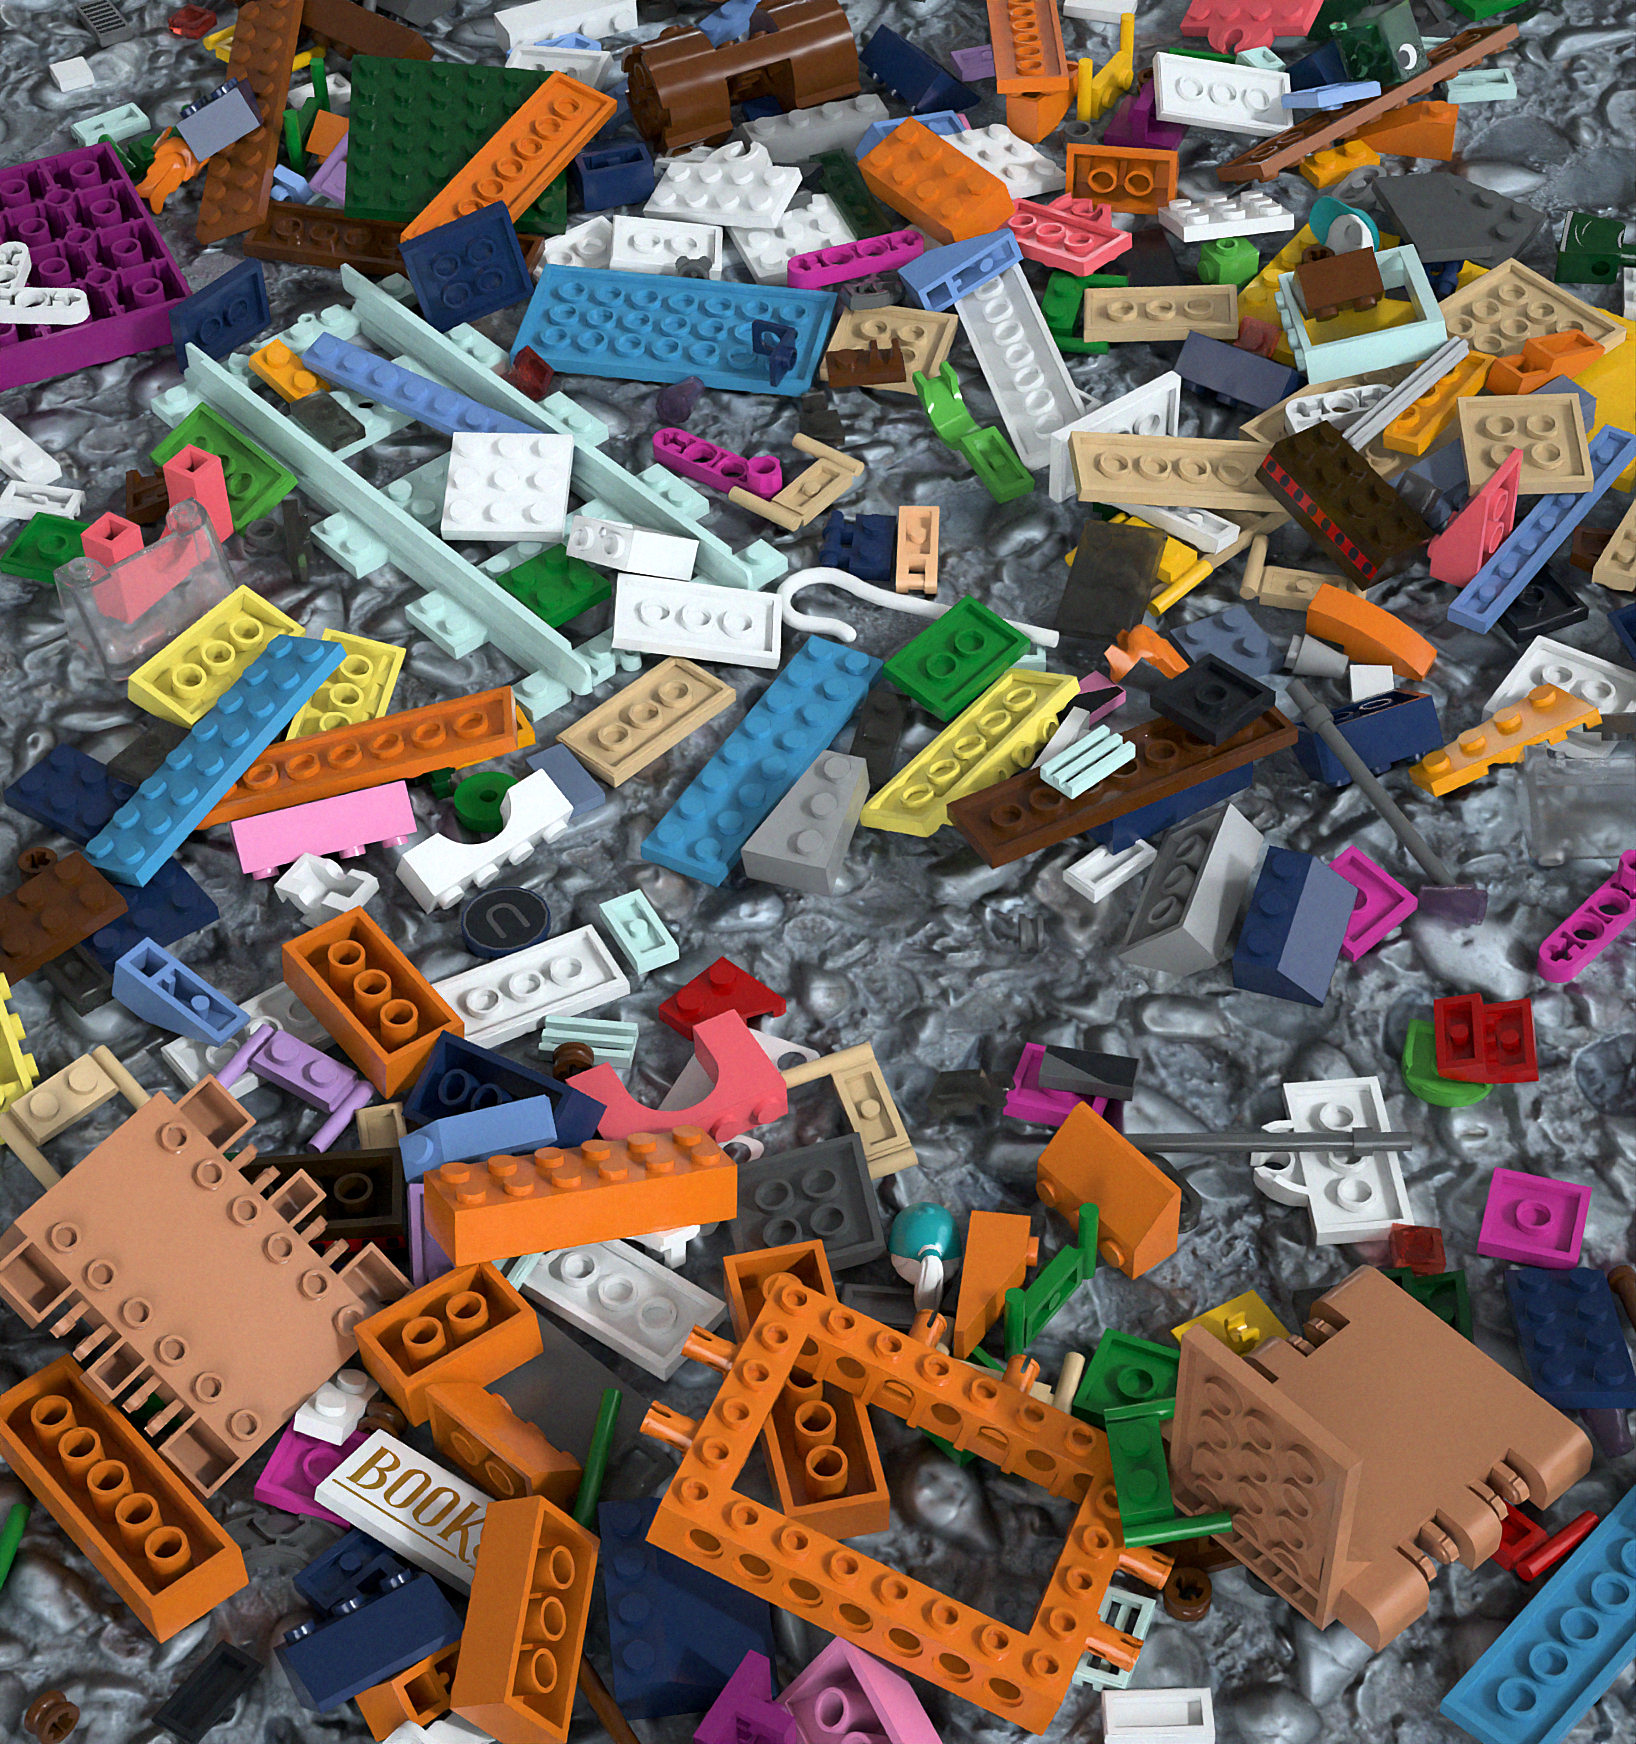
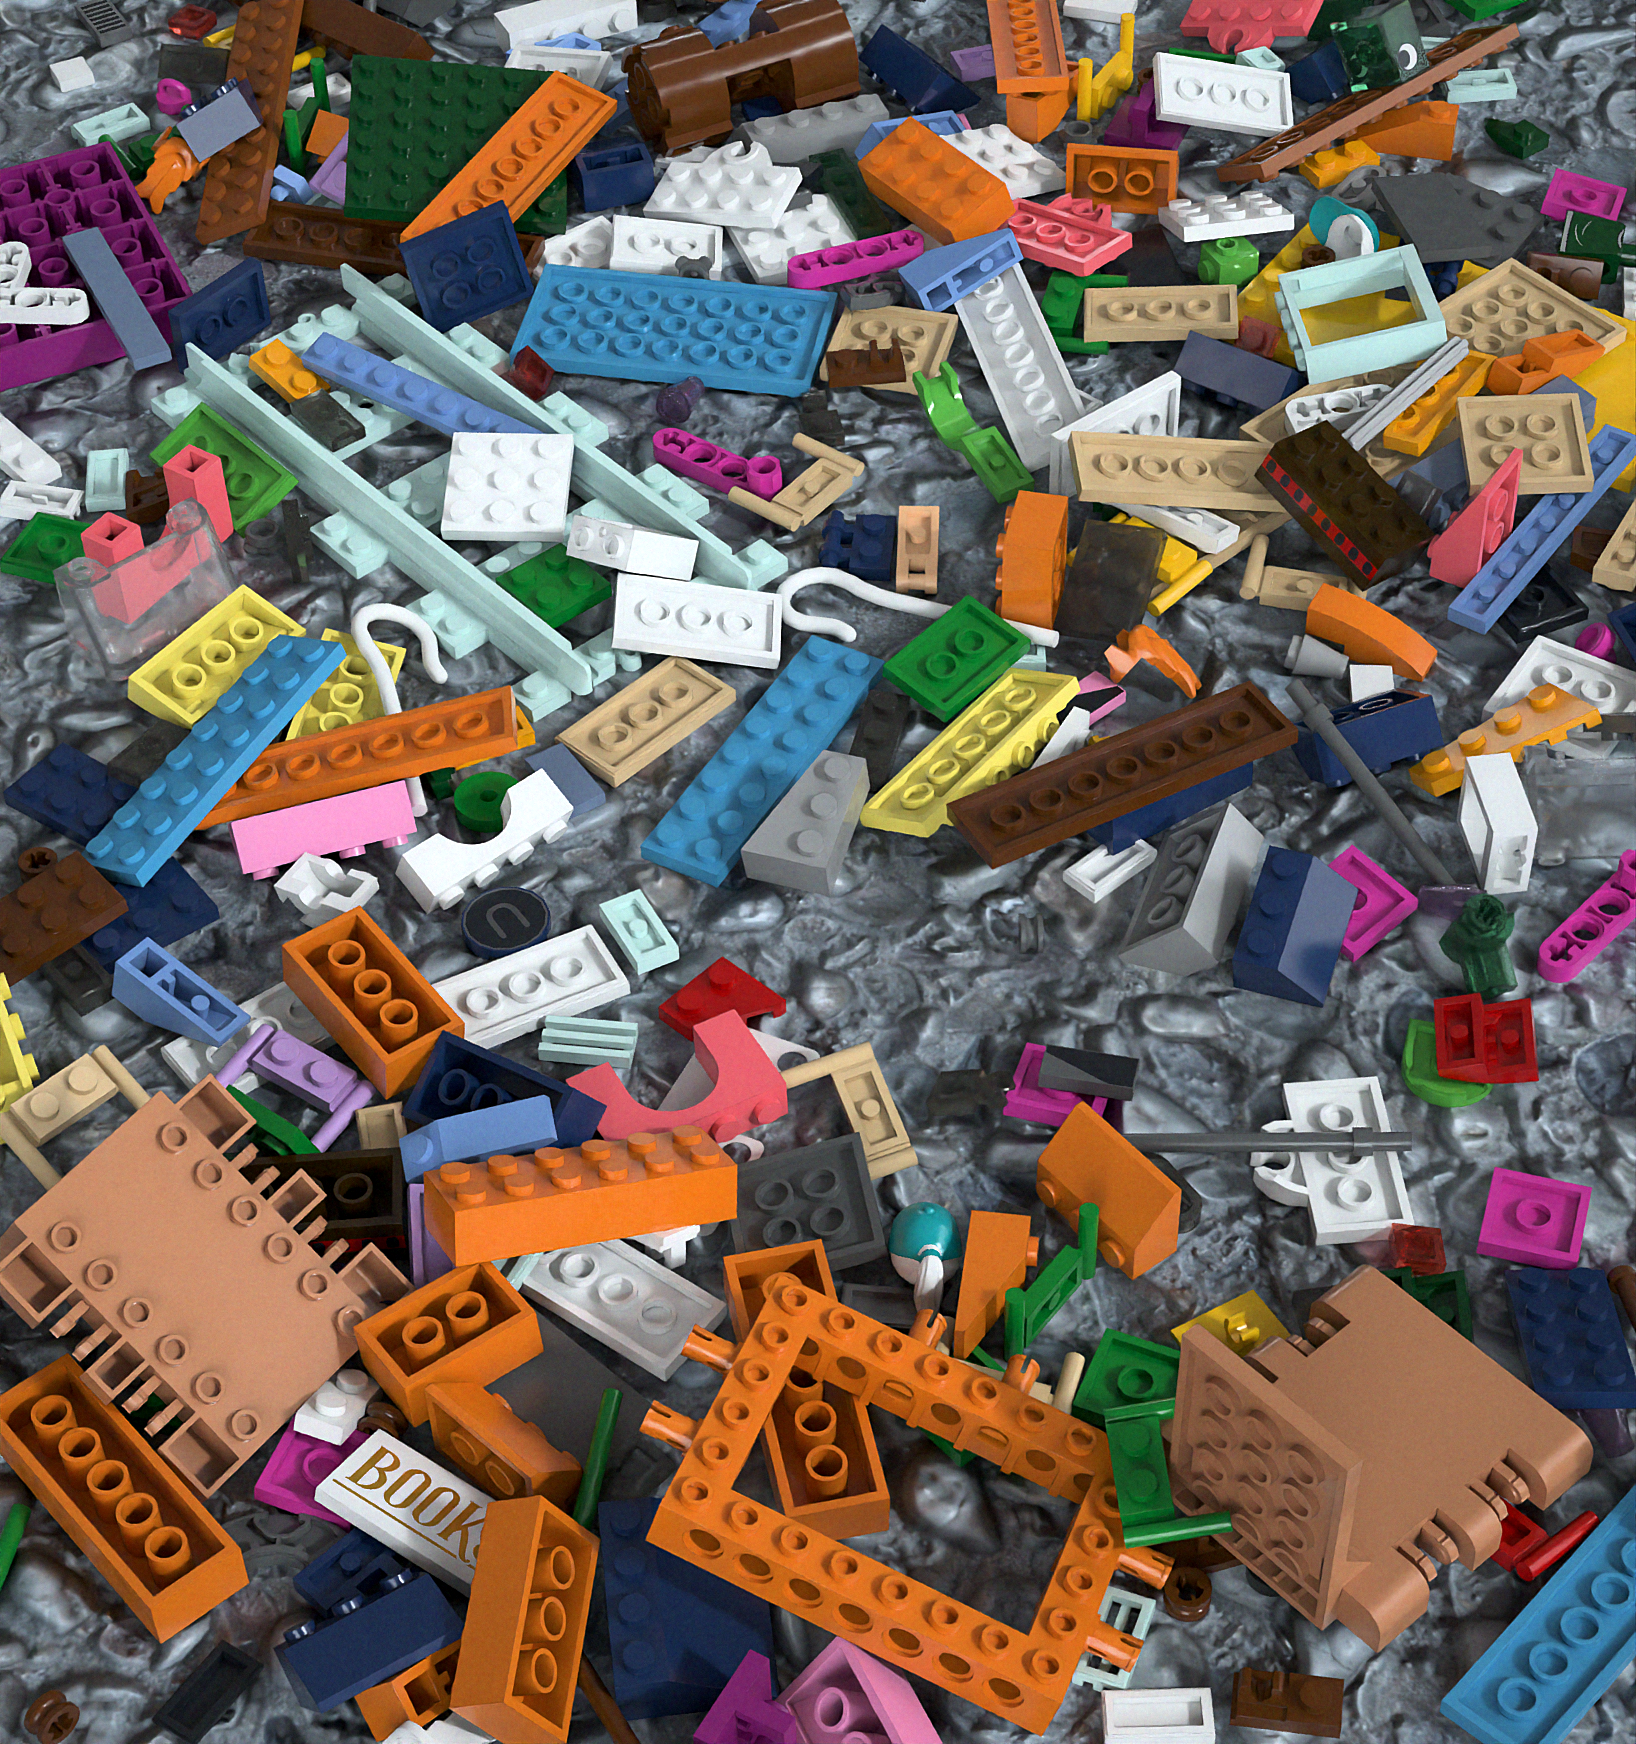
(106, 480): none -> light aqua tile
(116, 299): none -> sand blue tile
(172, 96): none -> dark pink tile
(193, 64): none -> clear smoke plate
(271, 1130): none -> green plate
(383, 675): none -> white piece
(571, 1053): reddish brown bush -> none
(783, 356): dark blue bracket -> none
(1032, 559): none -> orange brick
(1082, 758): light aqua tile -> none
(1212, 699): black plate -> none
(1232, 638): sand blue plate -> none
(1287, 1702): none -> reddish brown plate
(1330, 96): light blue plate -> none
(1337, 285): reddish brown slope -> none
(1479, 946): none -> clear green piece
(1496, 822): none -> white window
(1518, 138): none -> dark green plate
(1572, 273): none -> reddish brown plate
(1582, 195): none -> dark pink plate
(1598, 642): none -> dark pink tile

